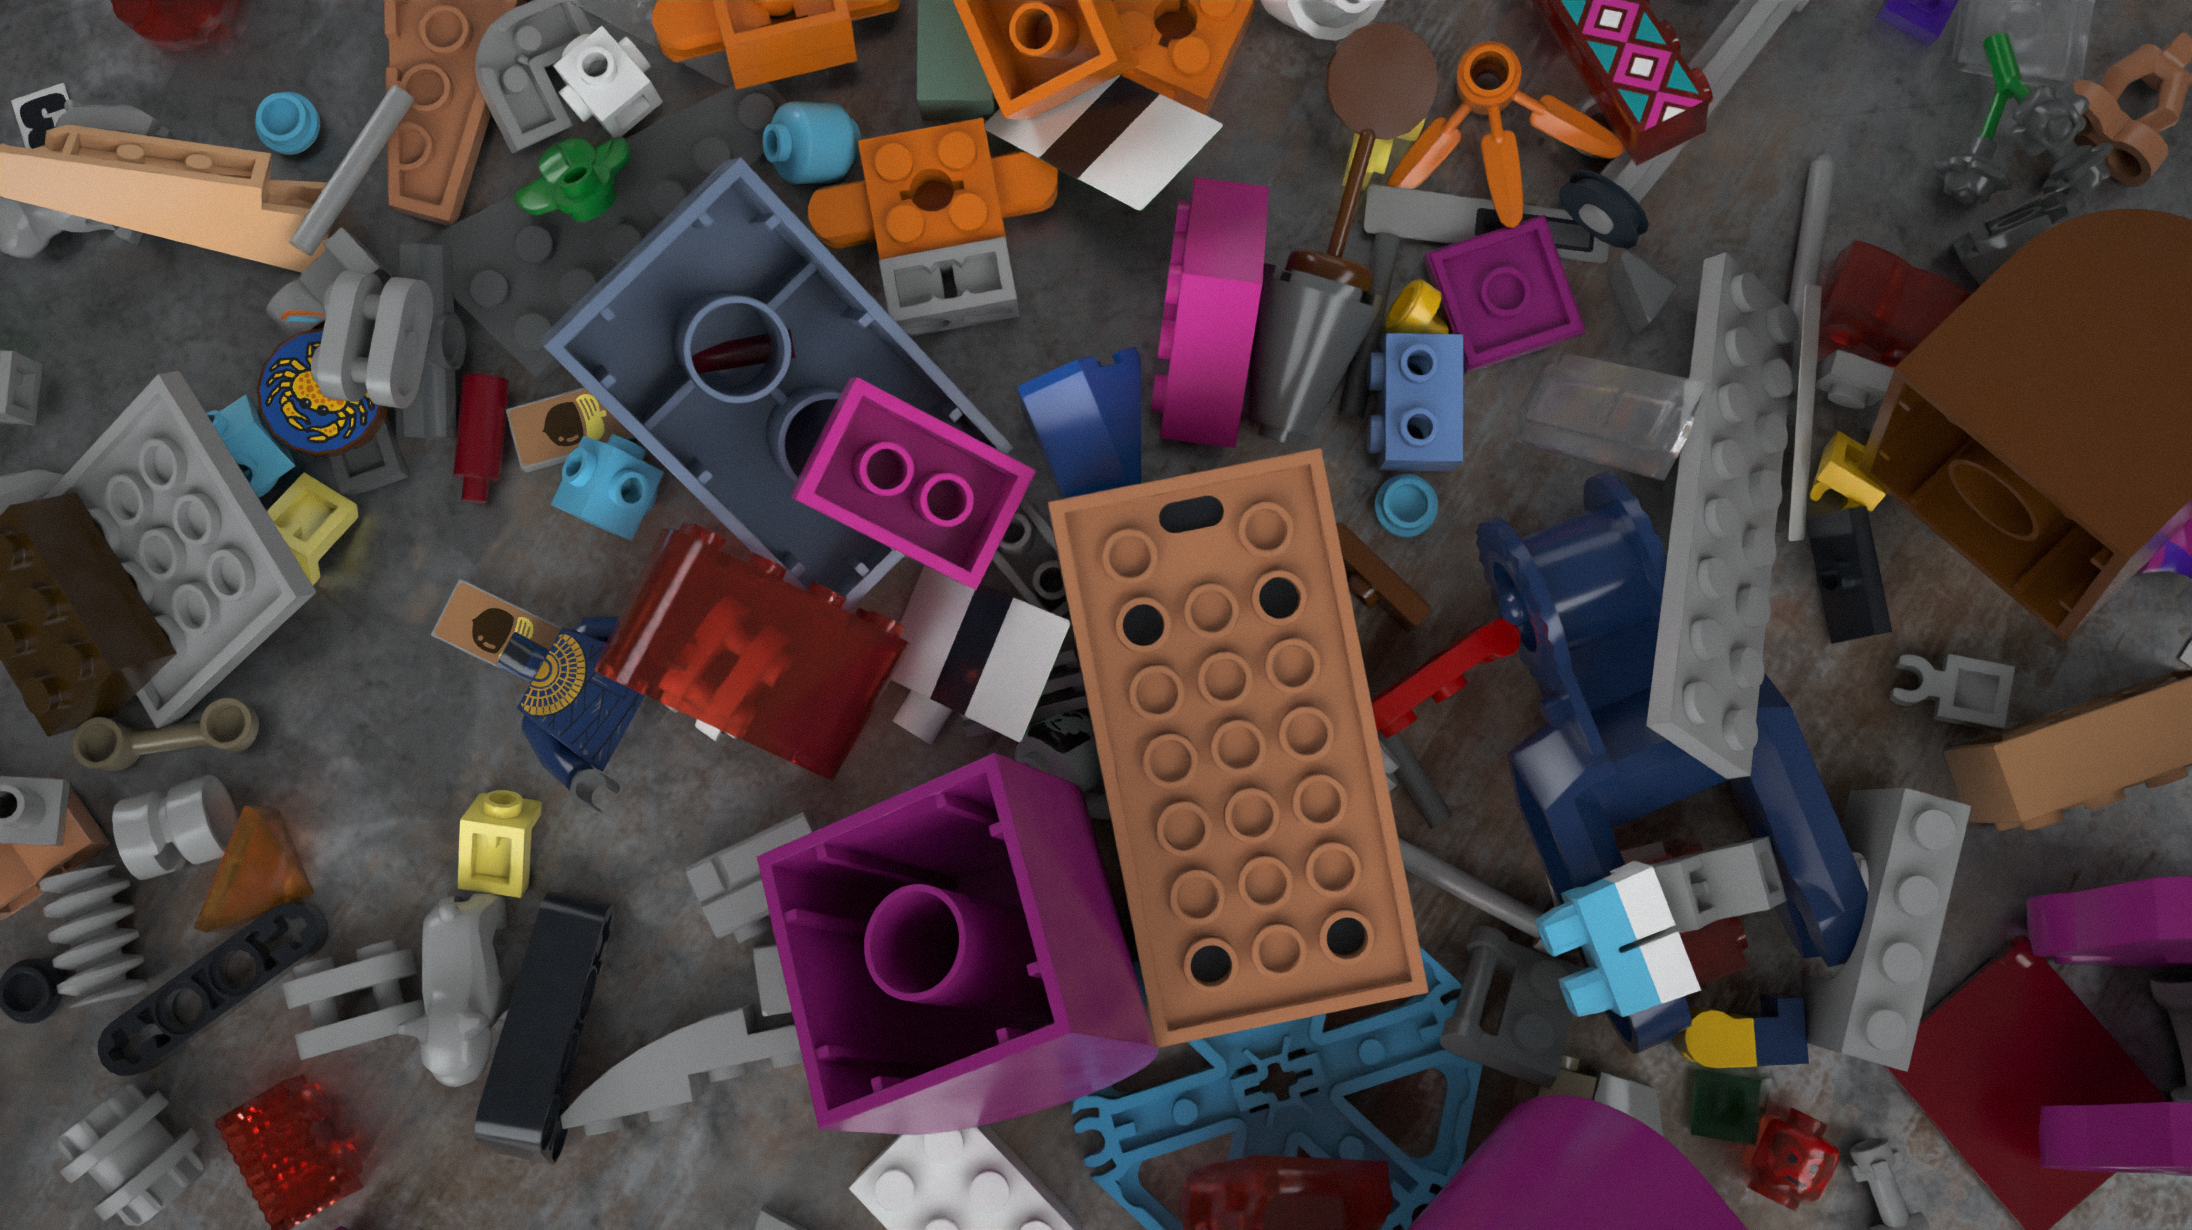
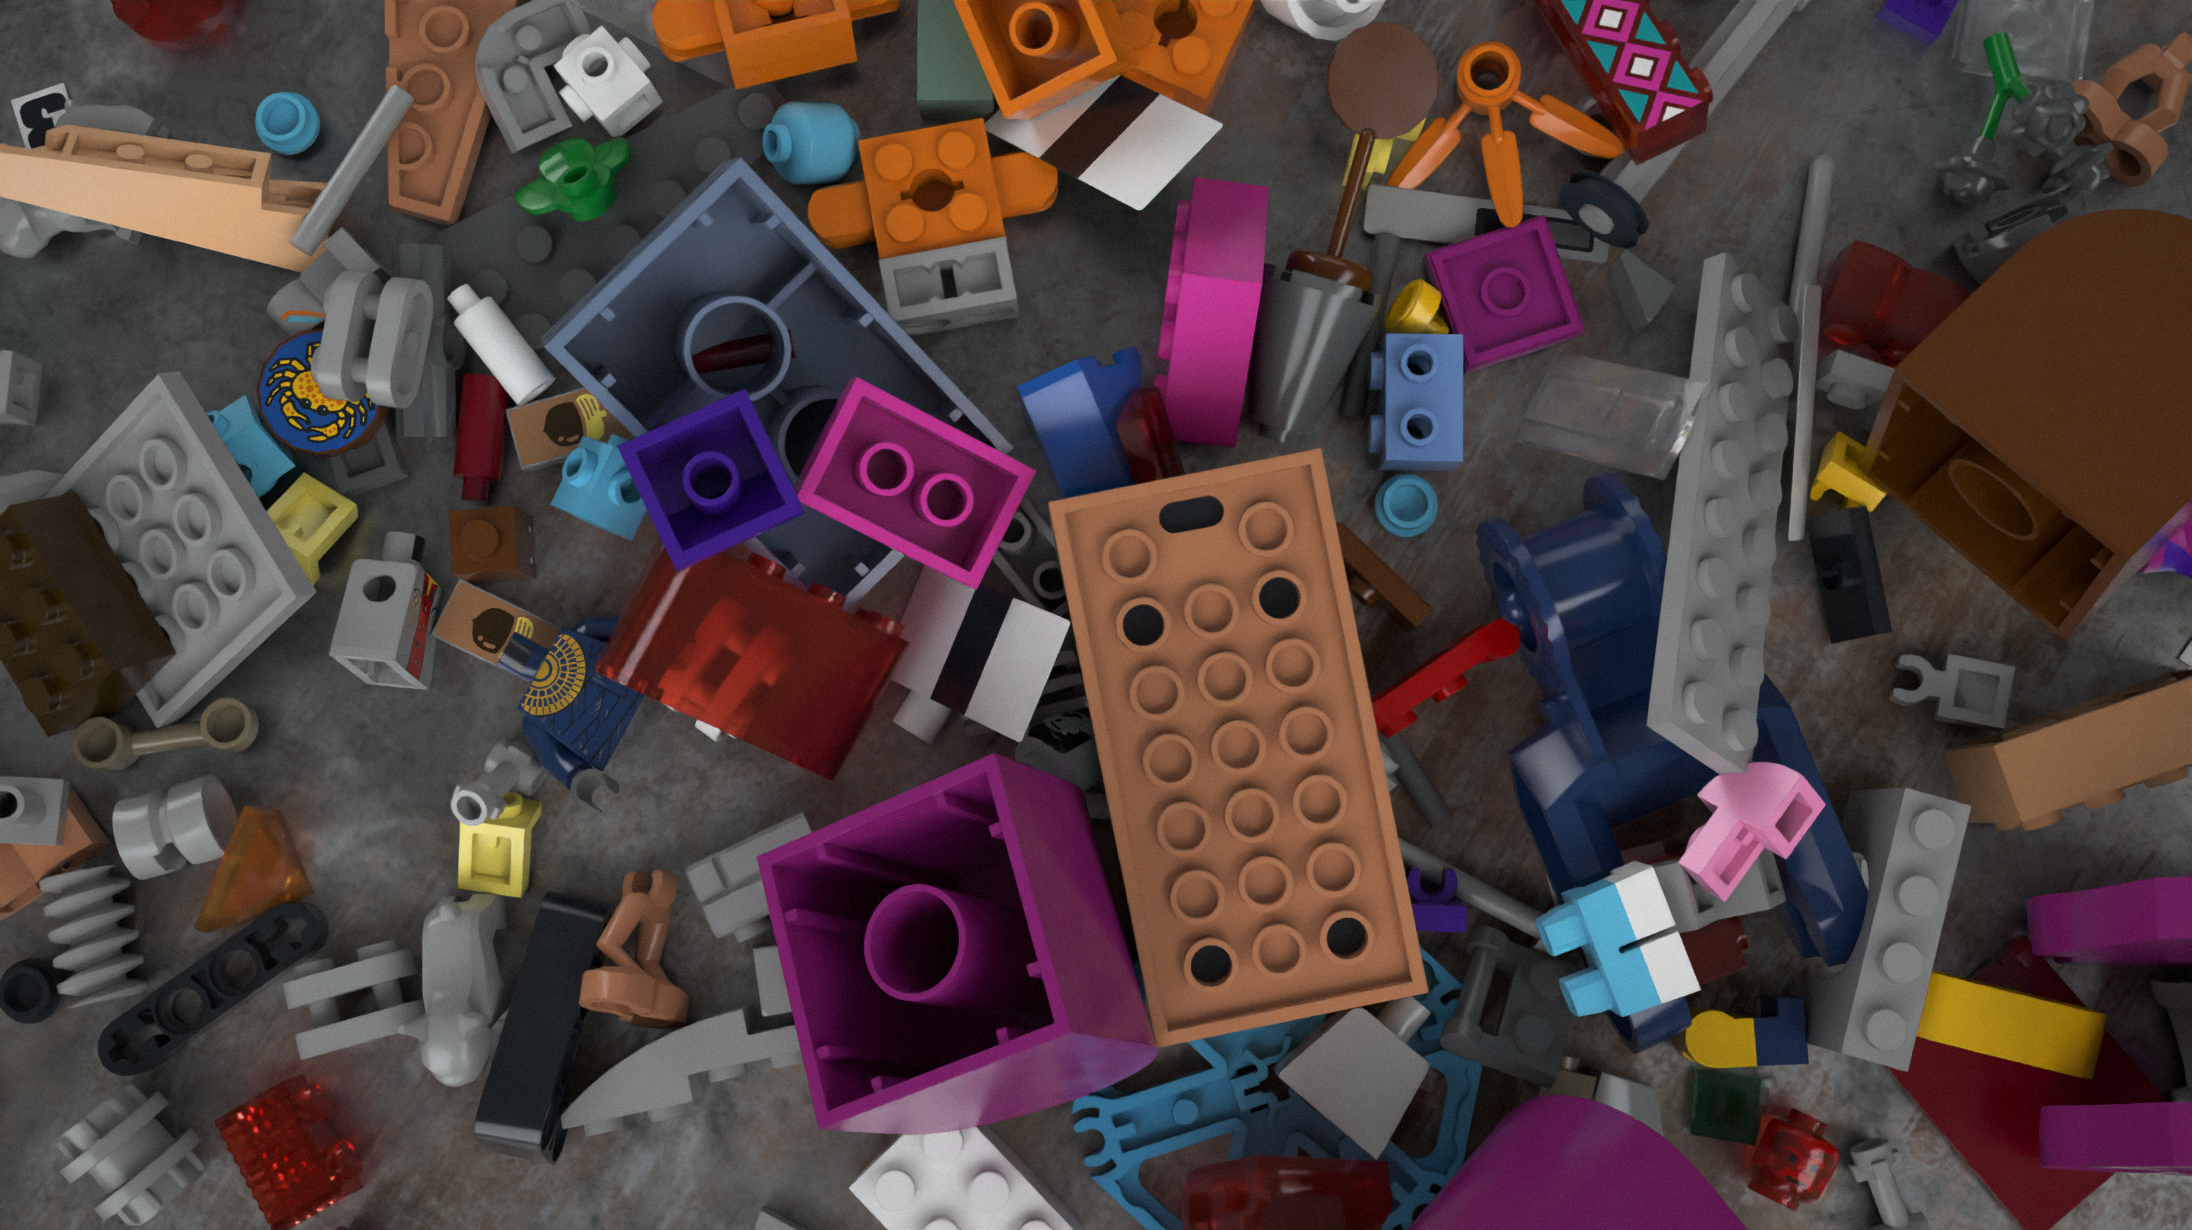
(389, 617): none -> light grey torso
(492, 544): none -> reddish brown brick
(500, 345): none -> white cylinder
(511, 768): none -> light grey bar
(638, 987): none -> nougat piece
(711, 480): none -> dark purple slope
(1148, 437): none -> clear red tile
(1360, 1070): none -> light grey torso
(1439, 908): none -> dark purple tile
(1750, 812): none -> bright pink brick
(2012, 1025): none -> yellow beam

